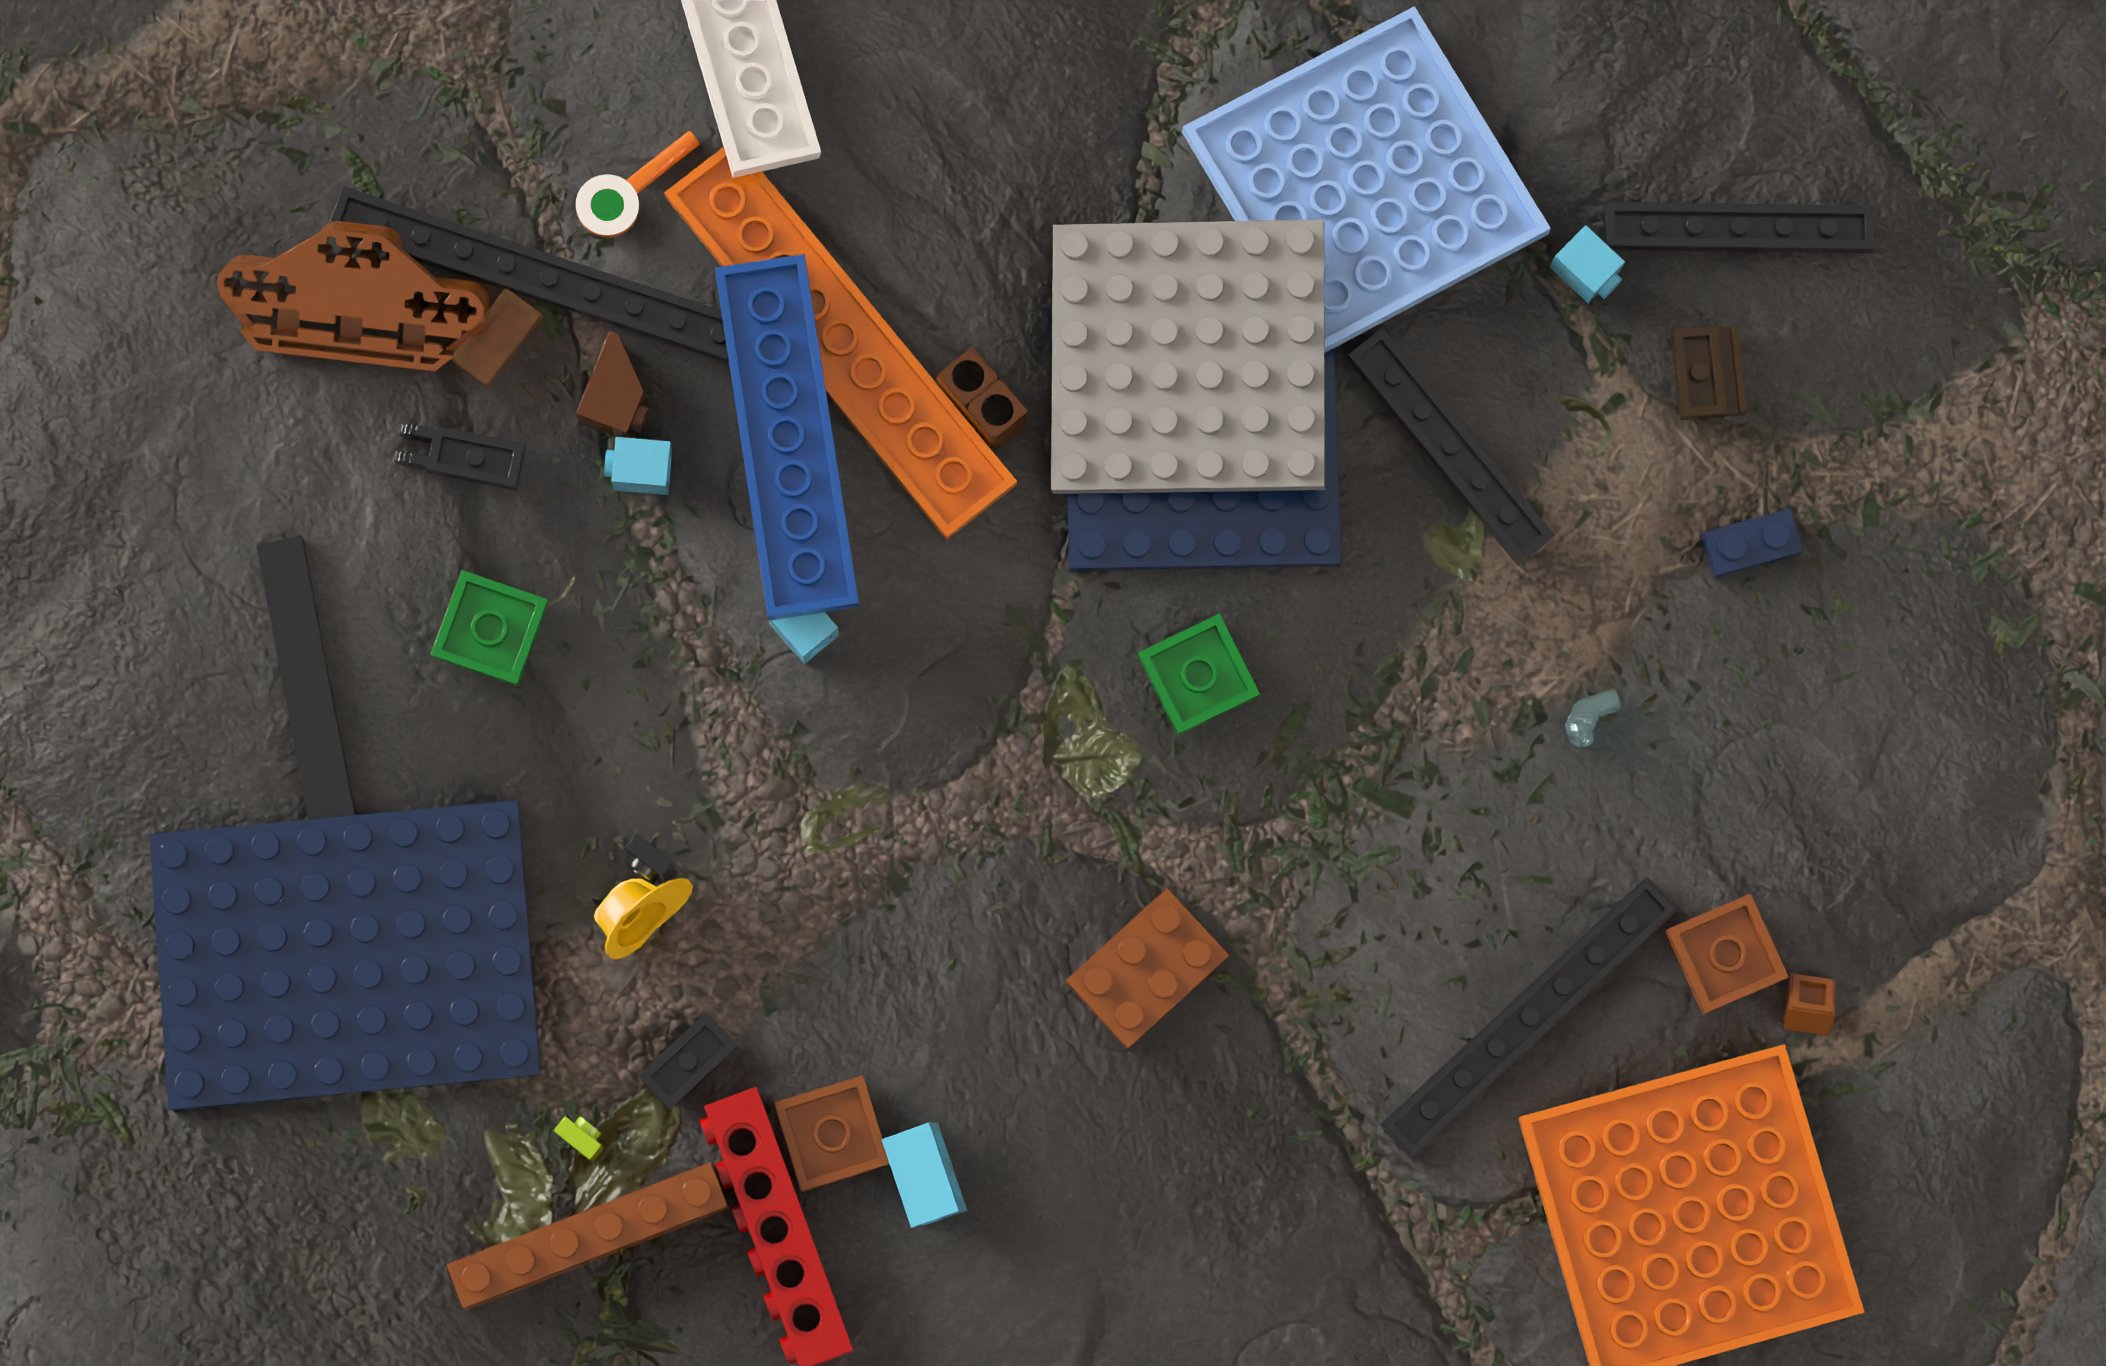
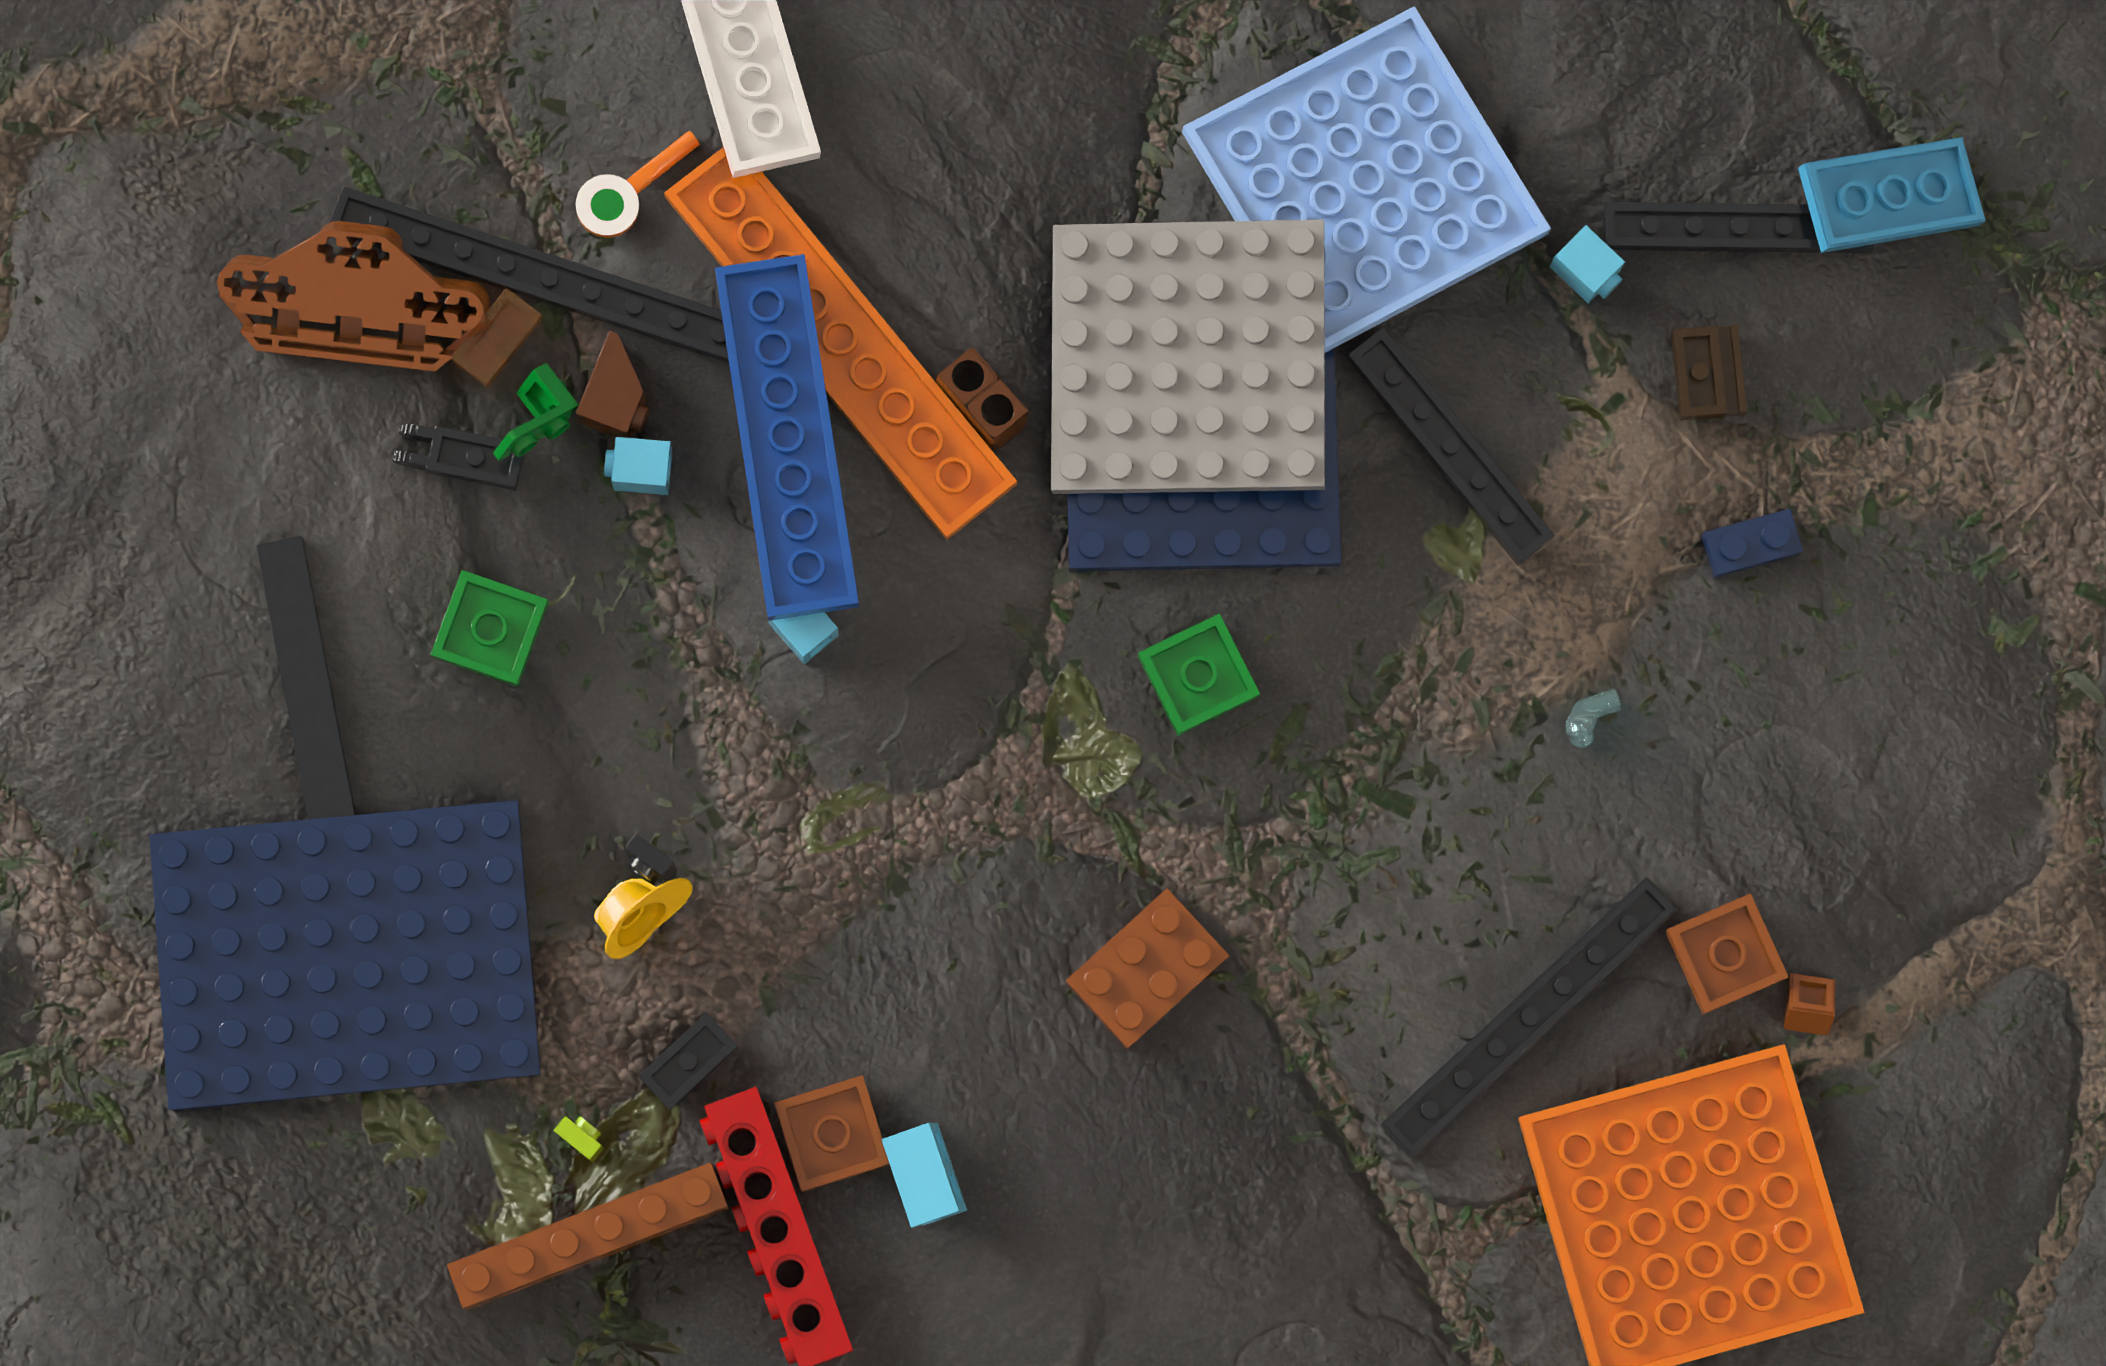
(549, 404): none -> green bracket
(1891, 194): none -> dark azure tile

